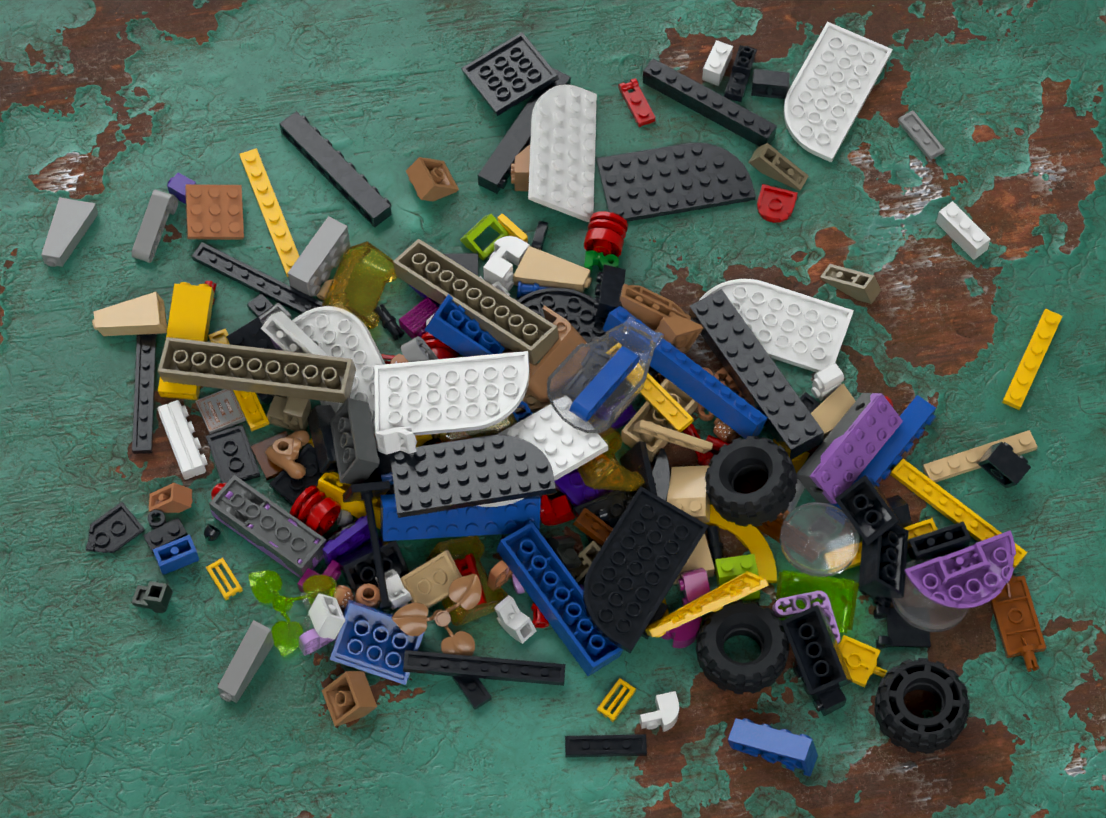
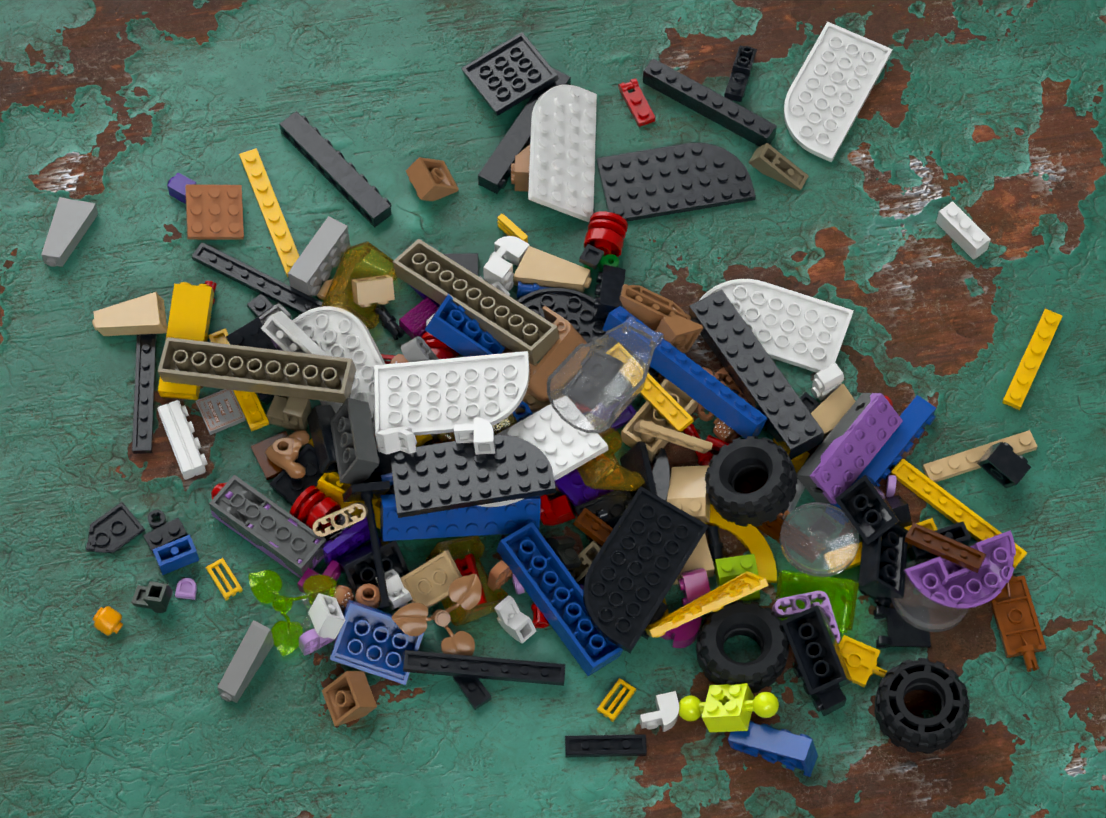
(108, 620): none -> light orange head
(153, 224): light grey beam -> none
(171, 499): nougat slope -> none
(186, 589): none -> lavender tile
(212, 532): black hinge -> none
(233, 454): black tile -> none
(328, 530): none -> tan beam
(373, 290): none -> tan brick
(480, 433): none -> white brick
(488, 220): lime tile -> none
(540, 235): black beam -> none
(591, 256): none -> black plate
(604, 383): blue beam -> none
(717, 63): white brick -> none
(728, 707): none -> neon yellow brick
(770, 84): black hinge -> none
(776, 203): red tile -> none
(853, 283): dark tan slope -> none
(891, 485): none -> lavender tile
(921, 135): light grey tile -> none
(945, 547): none -> reddish brown plate

